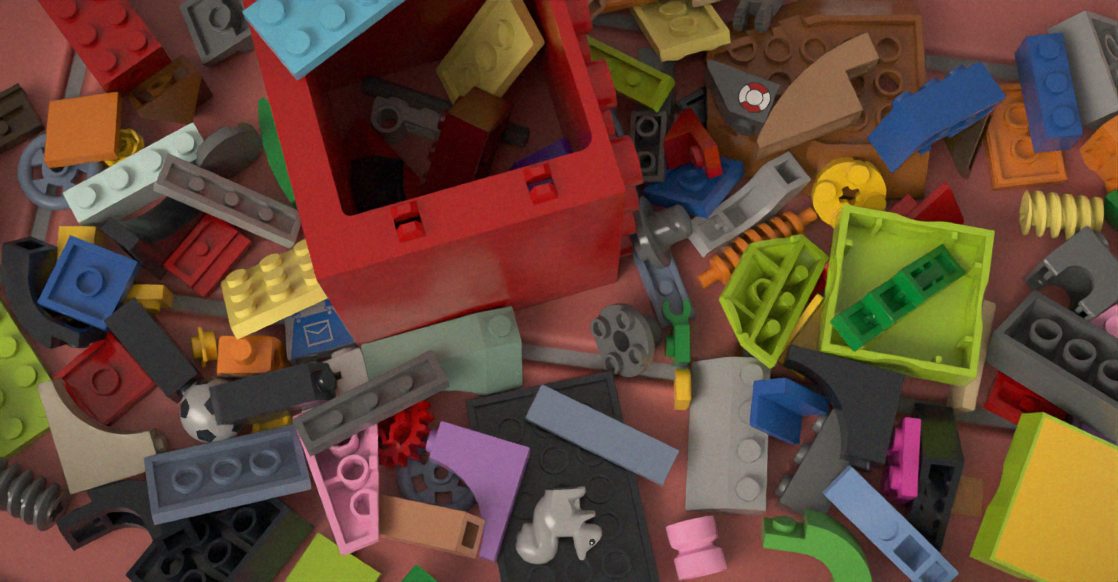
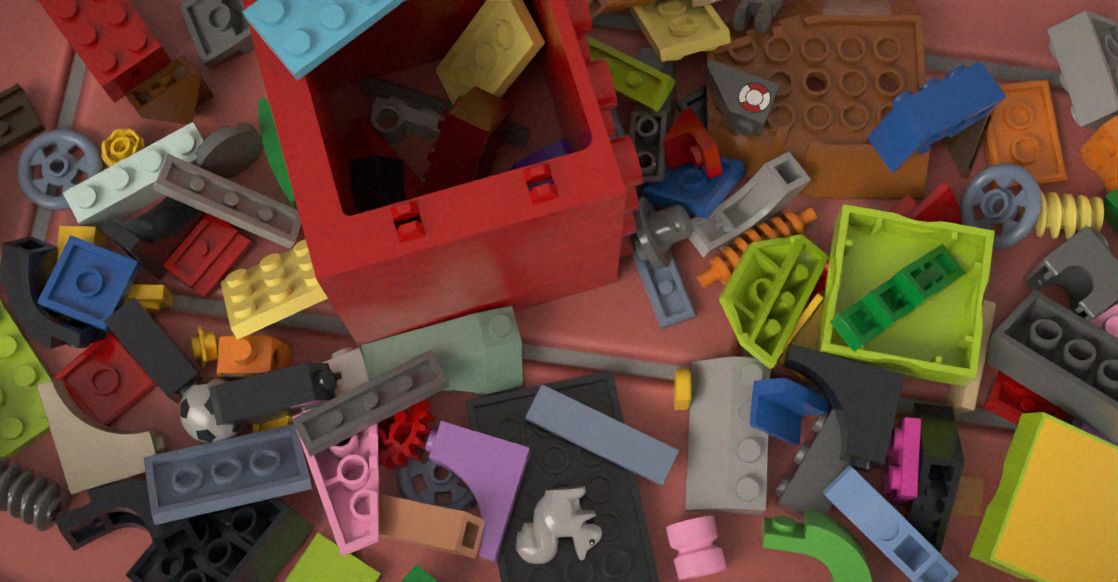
(83, 130): orange tile -> none
(316, 334): torso -> none
(625, 339): dark grey plate -> none
(678, 342): green plate -> none
(818, 98): medium nougat slope -> none
(850, 173): yellow plate -> none
(1029, 197): none -> sand blue plate
(1048, 93): blue brick -> none

